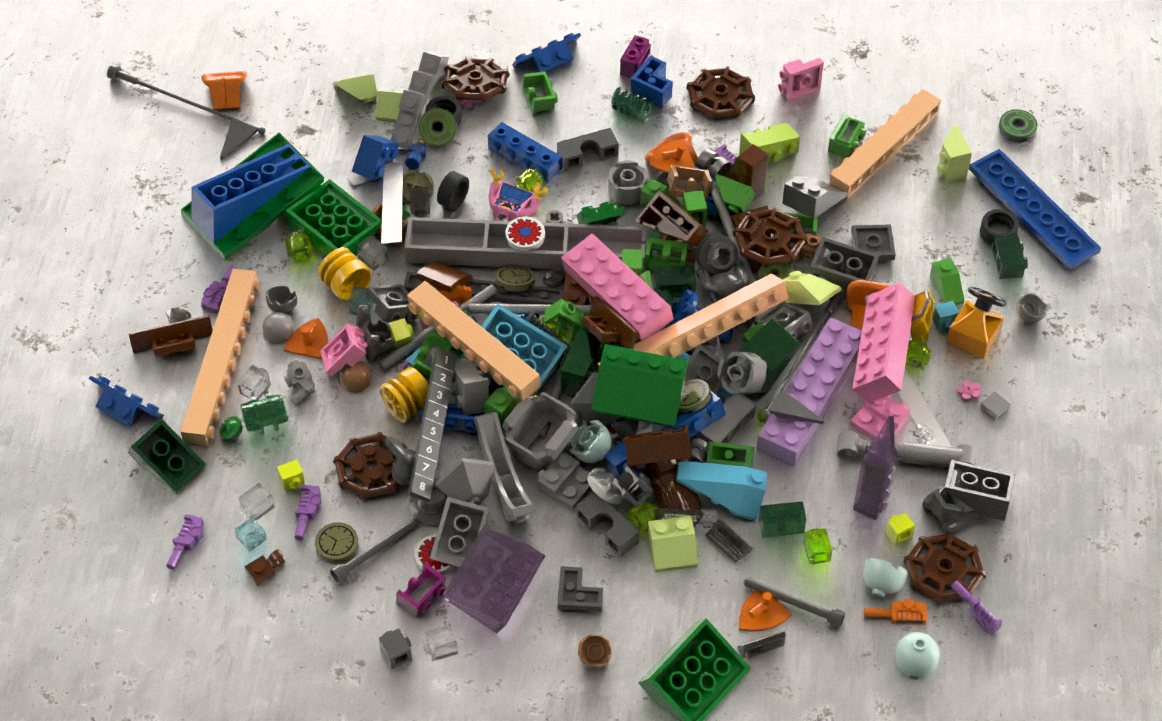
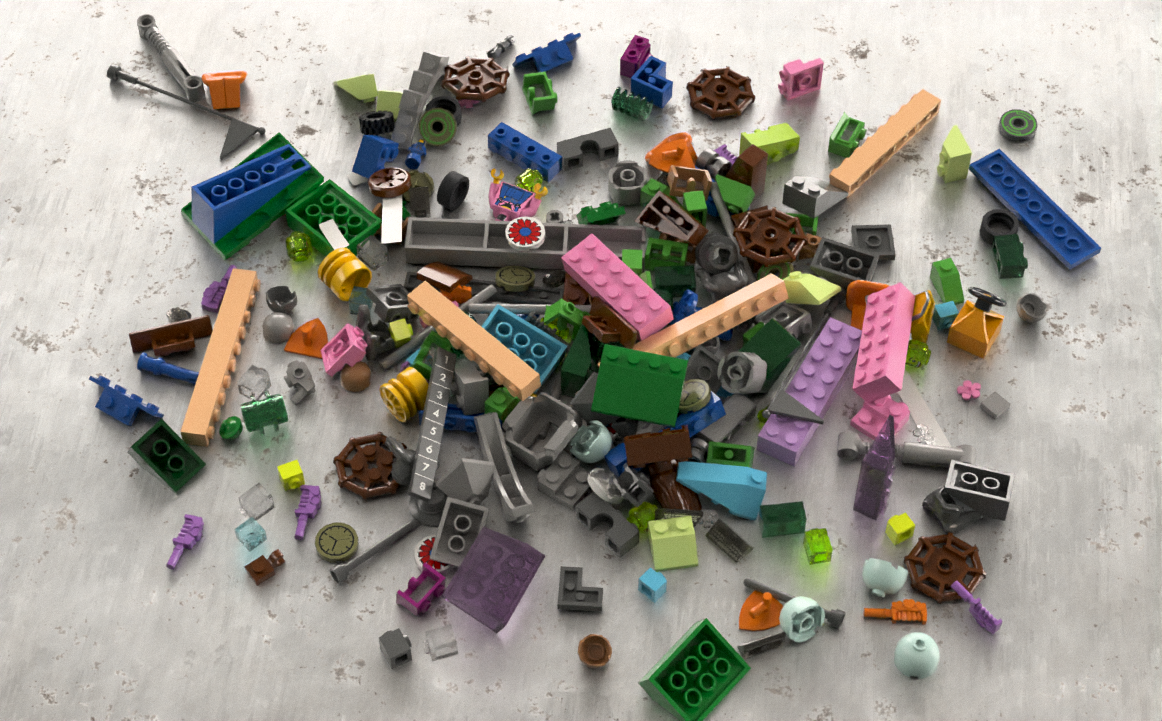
(159, 367): none -> blue pin
(171, 58): none -> light grey piece
(333, 234): none -> white sticker
(376, 123): none -> black tyre
(389, 182): none -> reddish brown wheel
(500, 47): none -> dark grey piece
(652, 584): none -> medium azure plate
(800, 618): none -> light aqua cylinder

